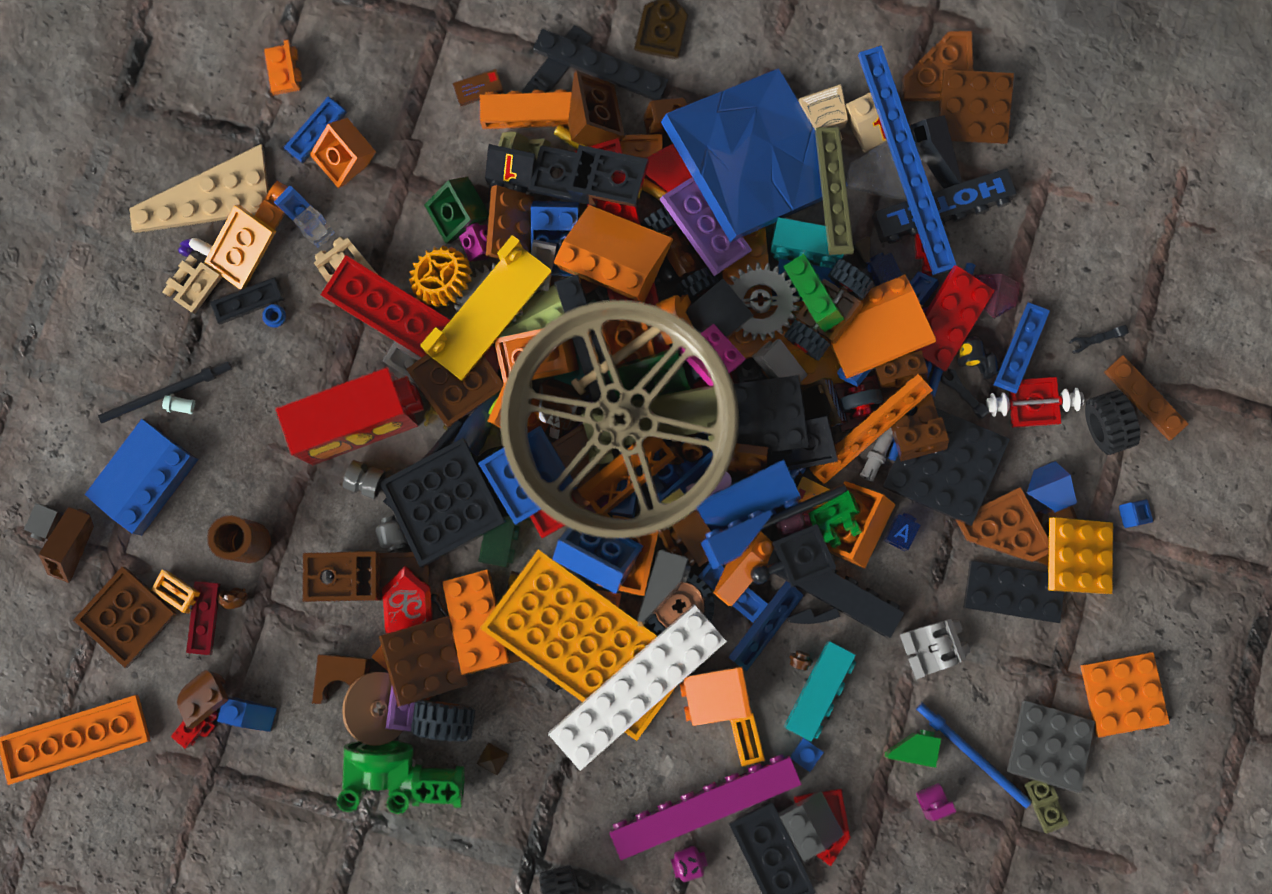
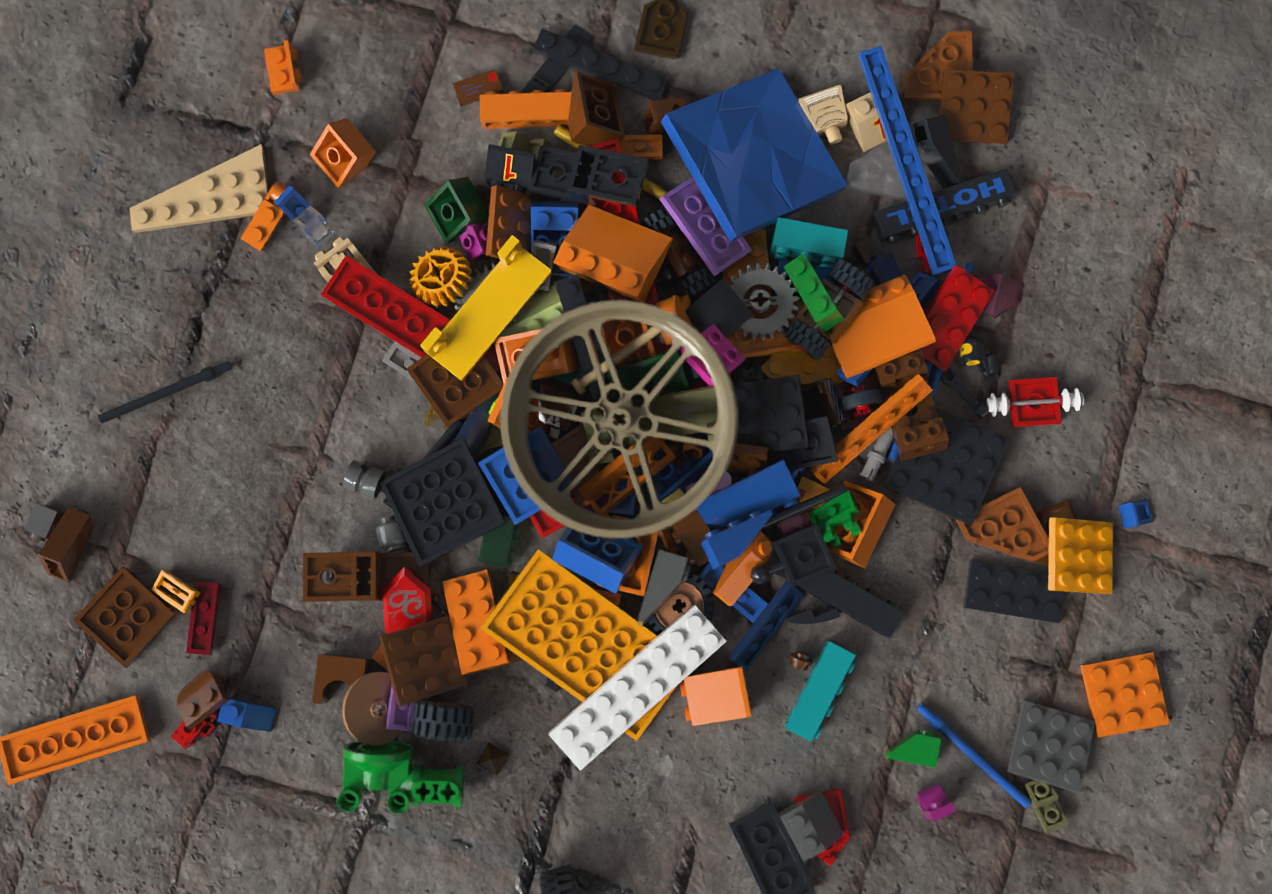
(141, 478): blue slope -> none
(178, 404): light aqua pin -> none
(194, 244): arm -> none
(196, 287): tan plate -> none
(223, 535): reddish brown piece -> none
(233, 599): reddish brown plate -> none
(239, 247): plate -> none
(247, 300): black tile -> none
(271, 309): blue plate -> none
(307, 136): blue tile -> none
(349, 416): red brick -> none
(667, 168): red slope -> none
(689, 864): magenta head -> none
(704, 807): magenta brick -> none
(751, 760): light orange tile -> none
(778, 361): light grey hinge -> none
(806, 754): blue plate -> none
(834, 191): olive tile -> none
(902, 531): clear blue brick -> none
(943, 642): light grey hips -> none
(1021, 348): blue plate -> none
(1052, 487): blue slope -> none
(1084, 342): black piece -> none
(1112, 422): black tyre -> none
(1146, 398): dark orange plate -> none

